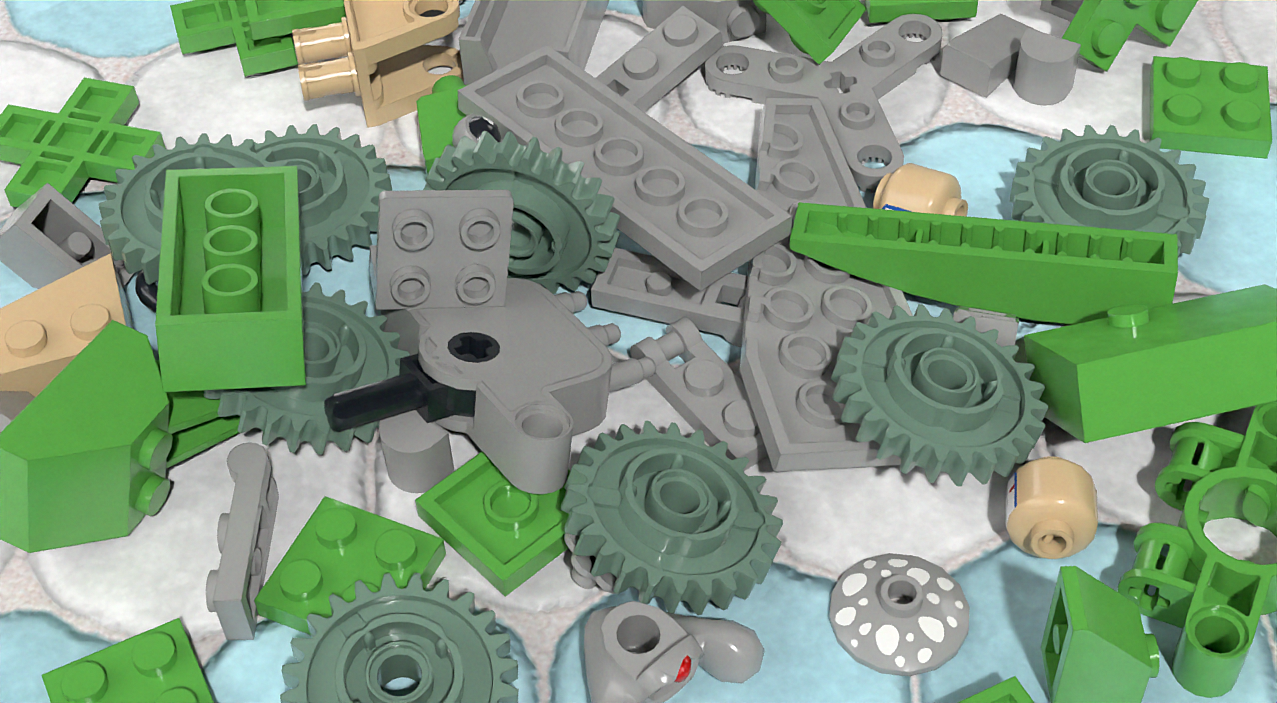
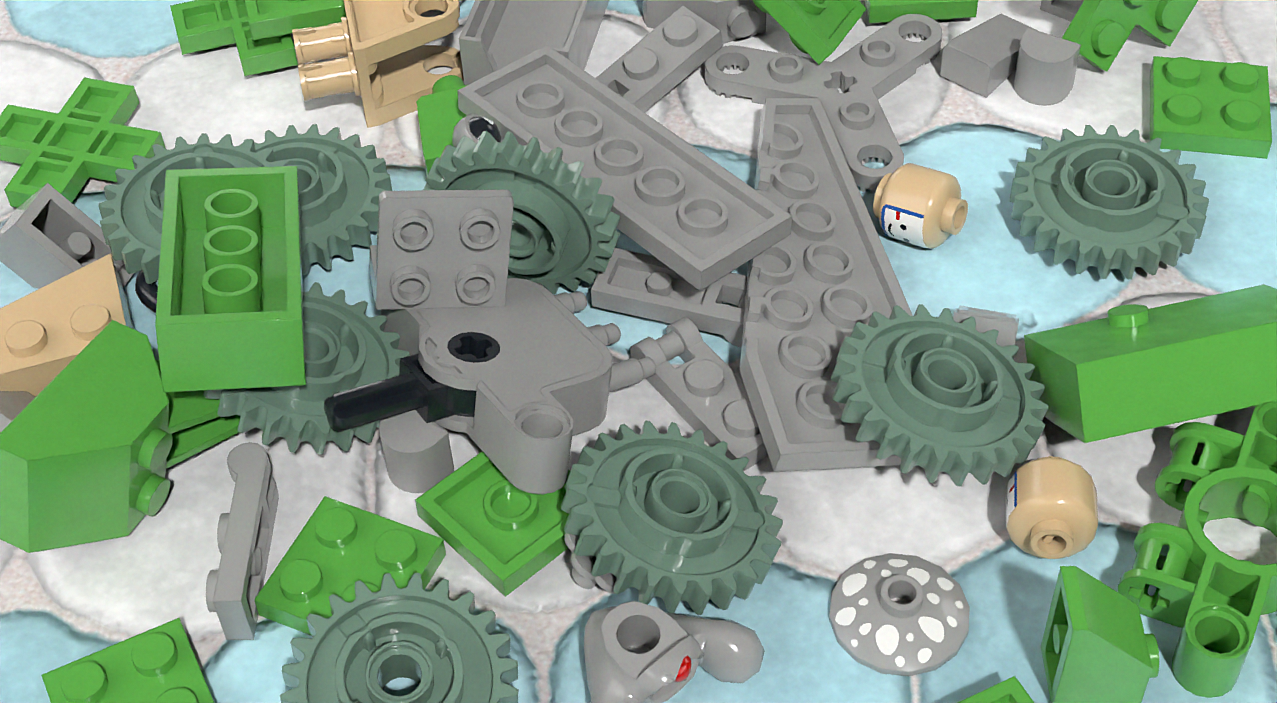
(994, 263): bright green slope -> none

